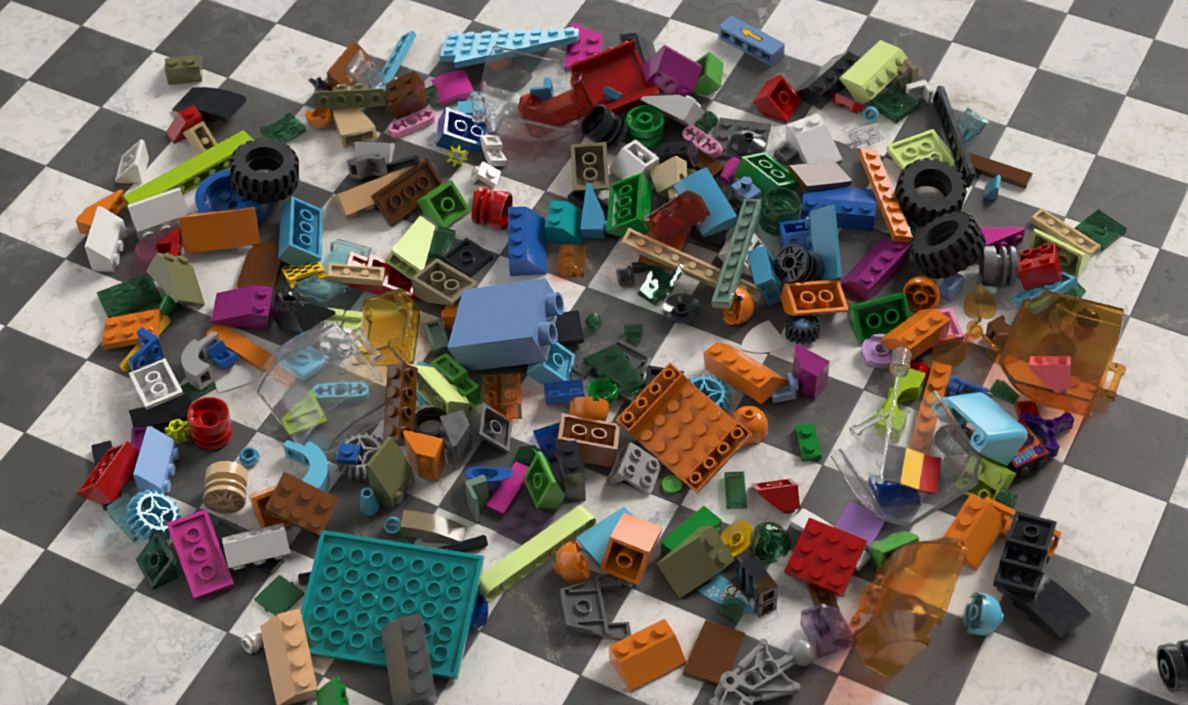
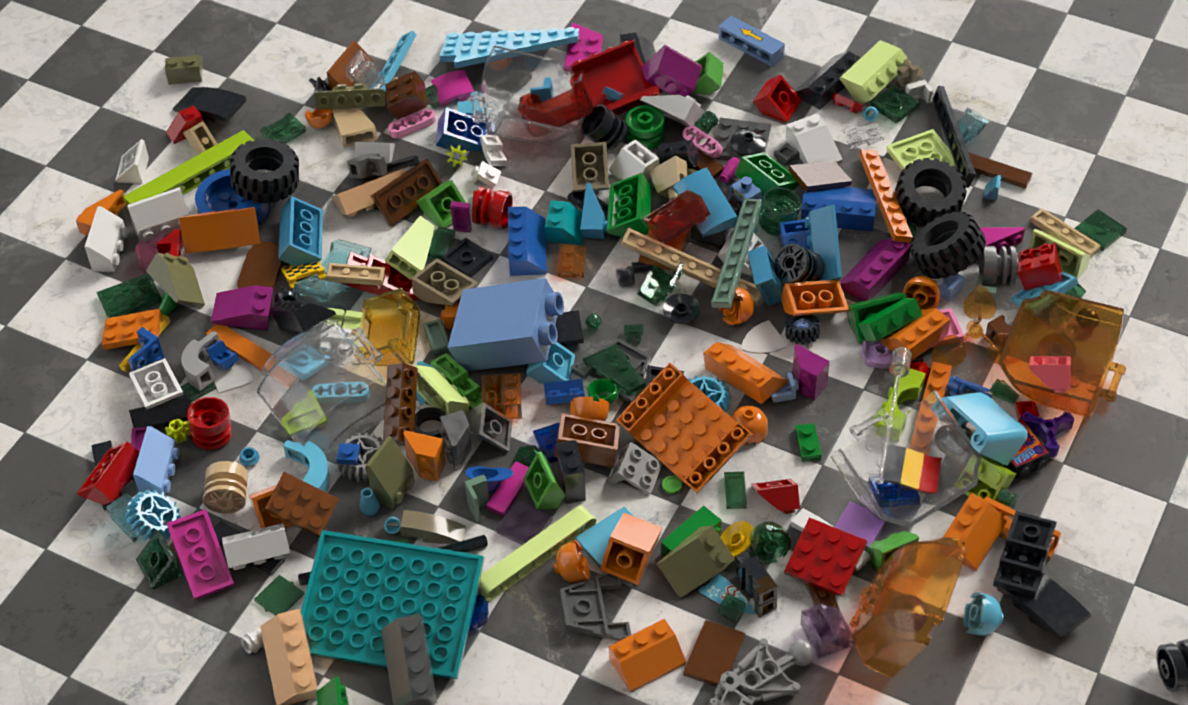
(461, 216): none -> magenta tile
(890, 319): none -> green brick

